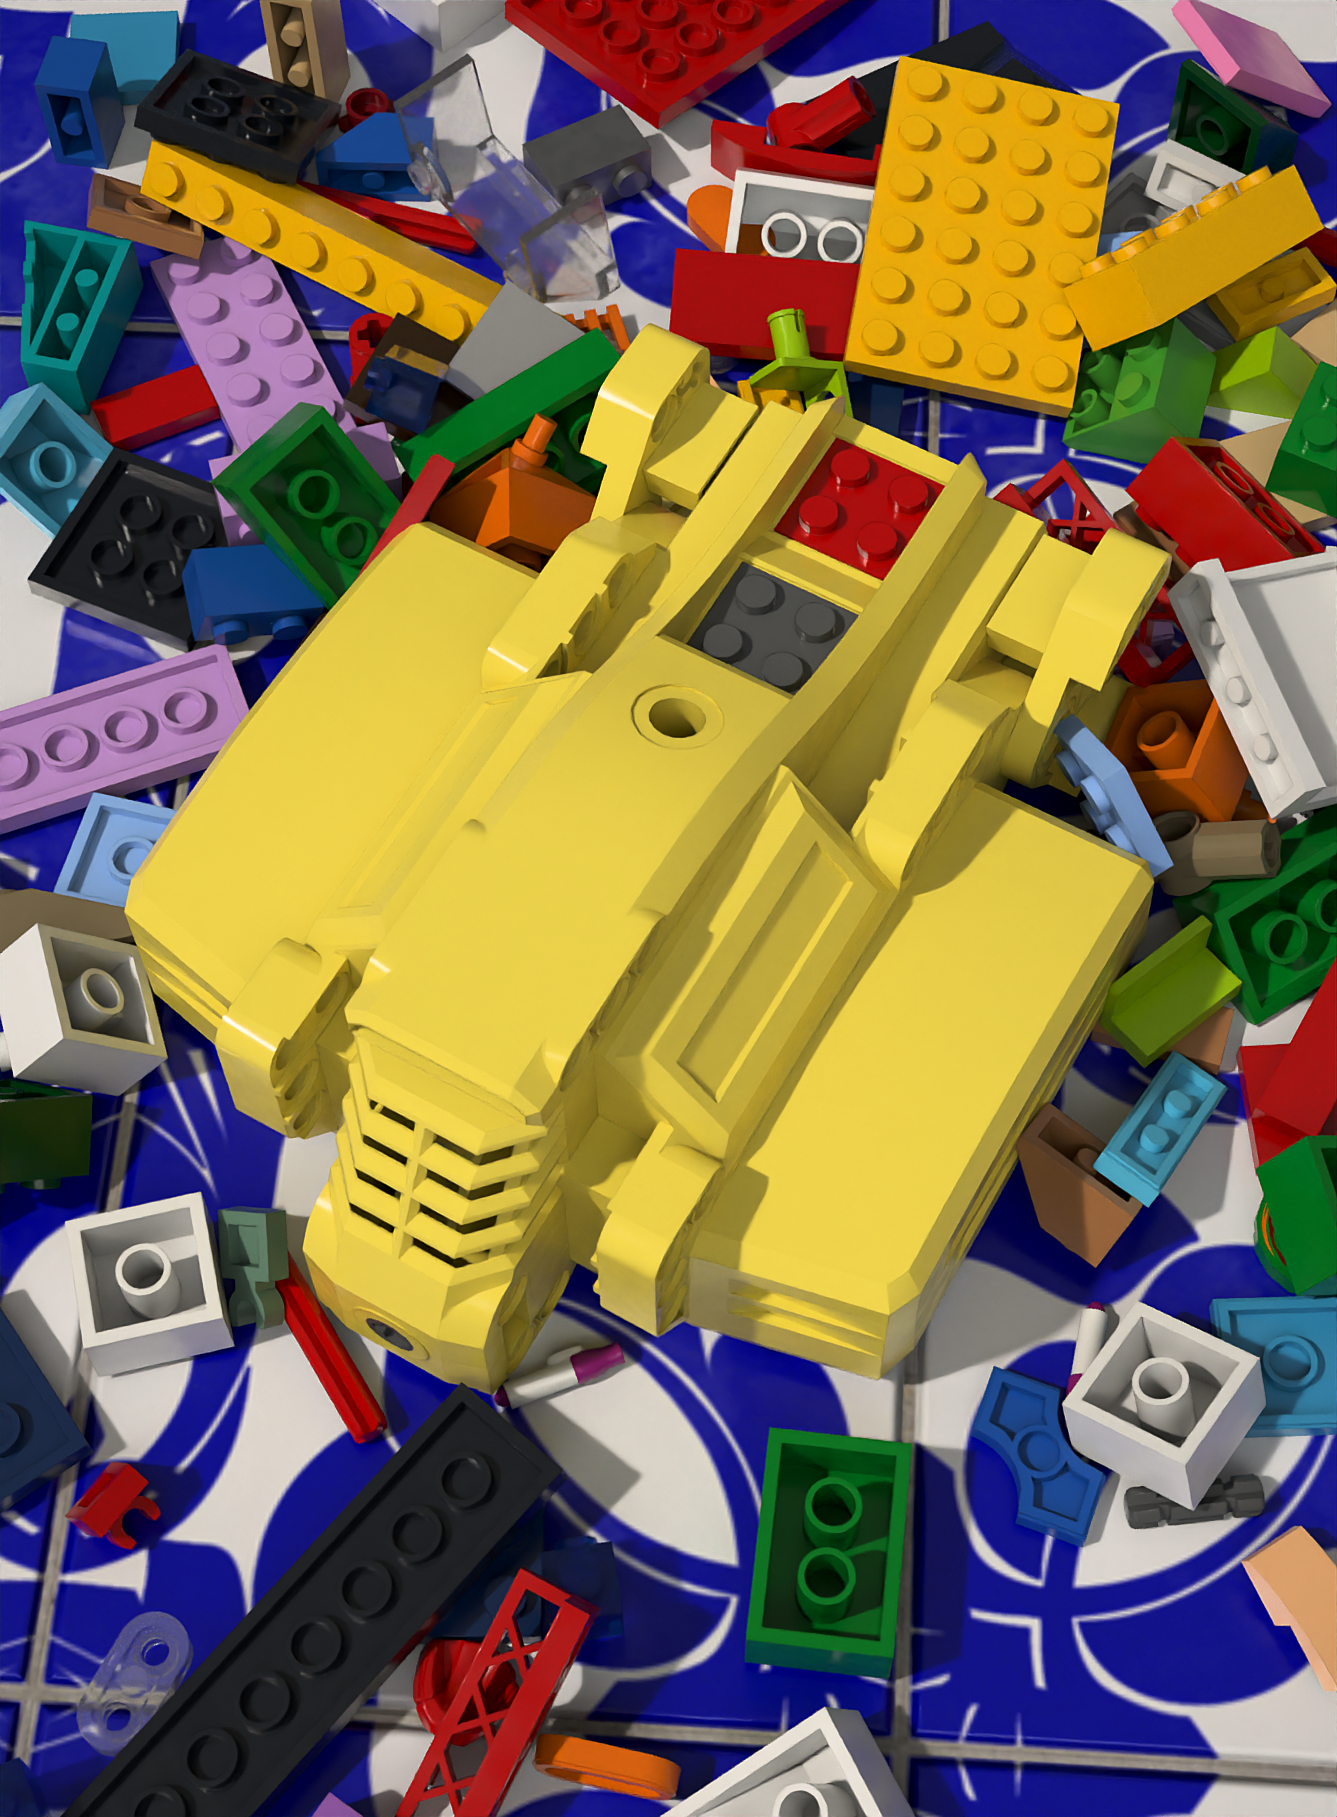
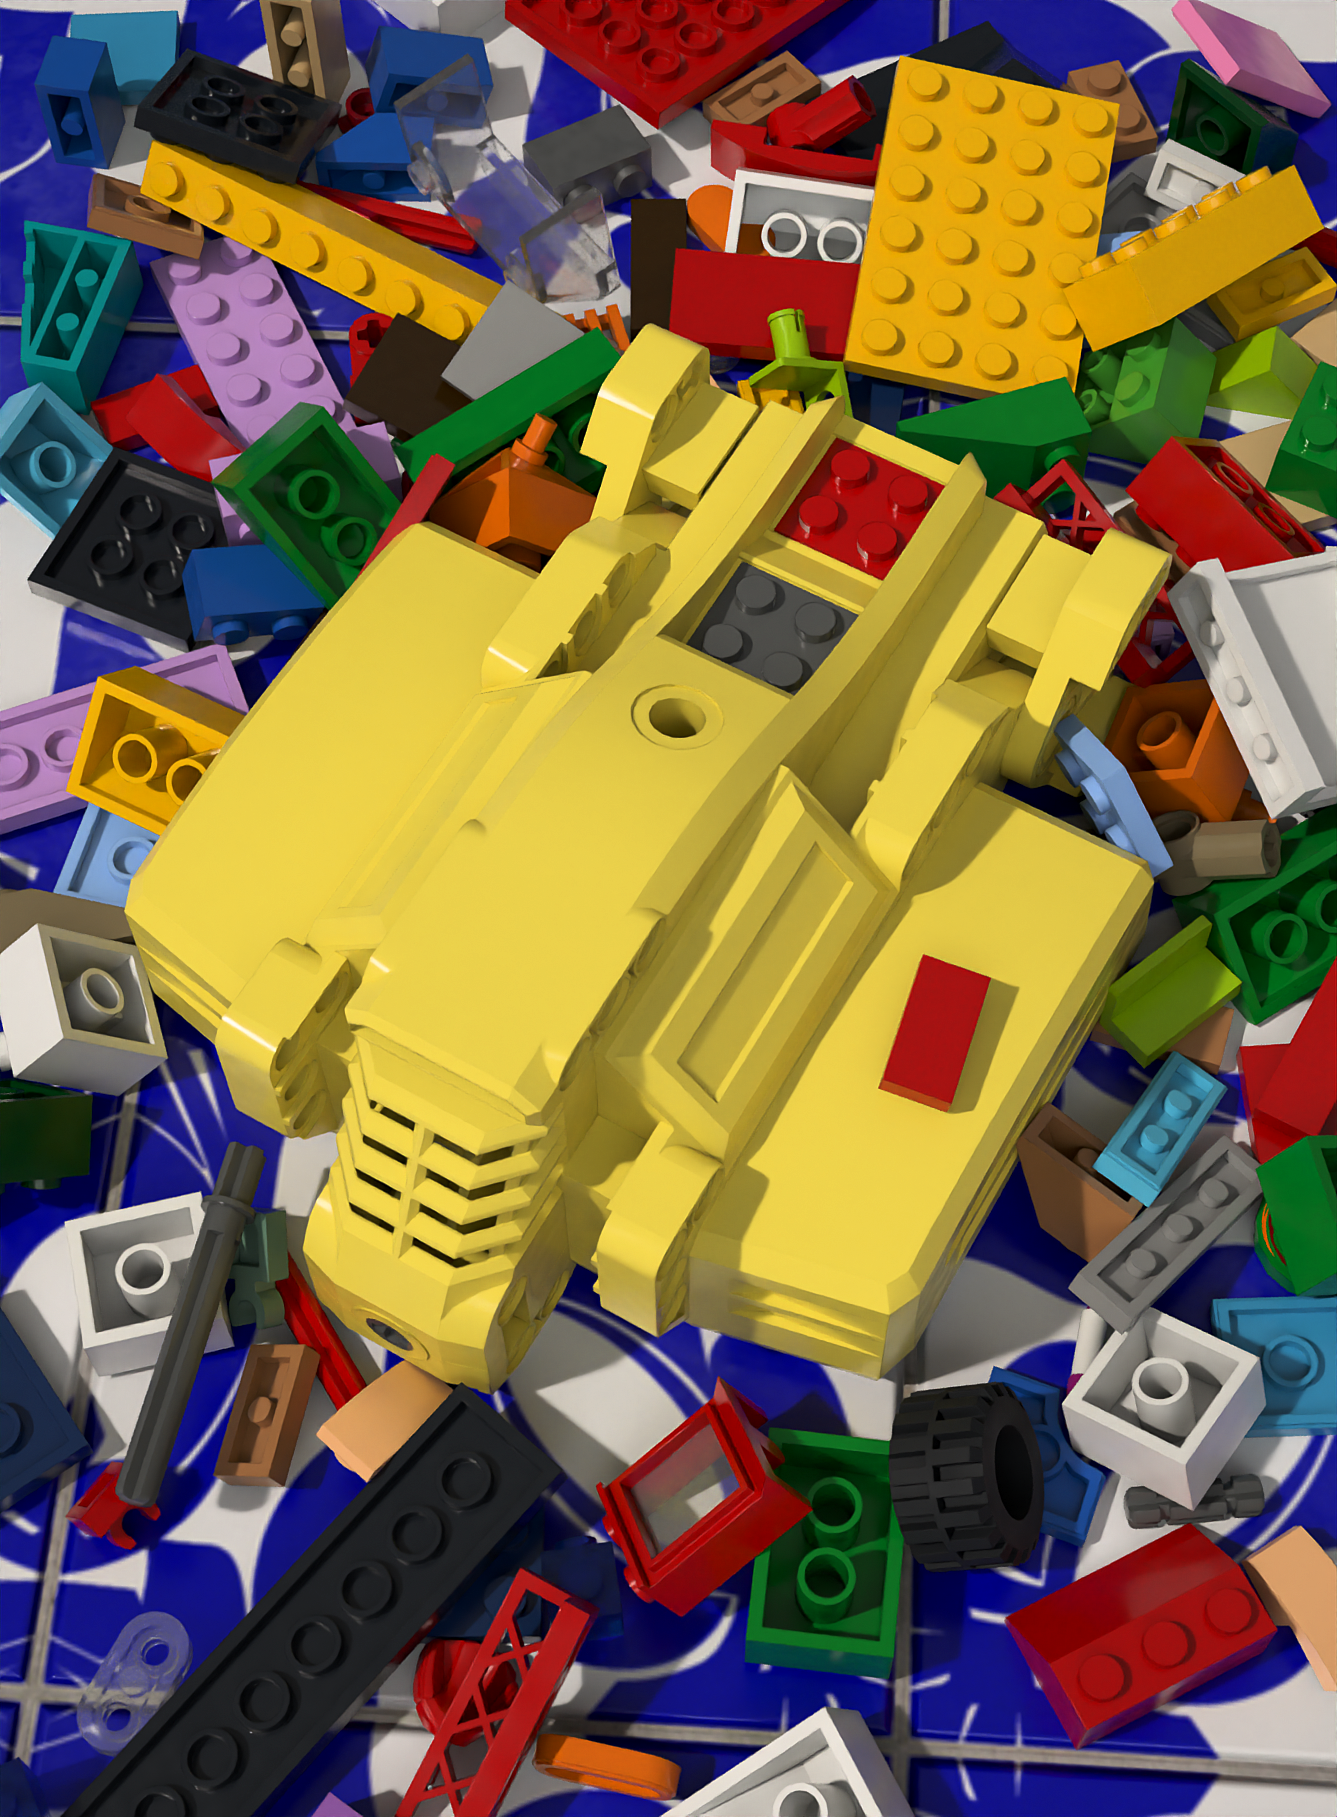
(146, 746): none -> yellow slope
(180, 429): none -> red slope
(190, 1324): none -> dark grey axle
(267, 1415): none -> medium nougat plate
(382, 1418): none -> light nougat slope
(405, 387): clear blue brick -> none
(409, 57): none -> blue brick
(562, 1371): piece -> none
(656, 232): none -> dark brown tile
(700, 1503): none -> red window
(762, 91): none -> medium nougat plate
(934, 1033): none -> red tile
(966, 1477): none -> black tyre
(1011, 437): none -> green slope
(1110, 83): none -> medium nougat plate
(1140, 1632): none -> red slope
(1169, 1235): none -> light grey plate

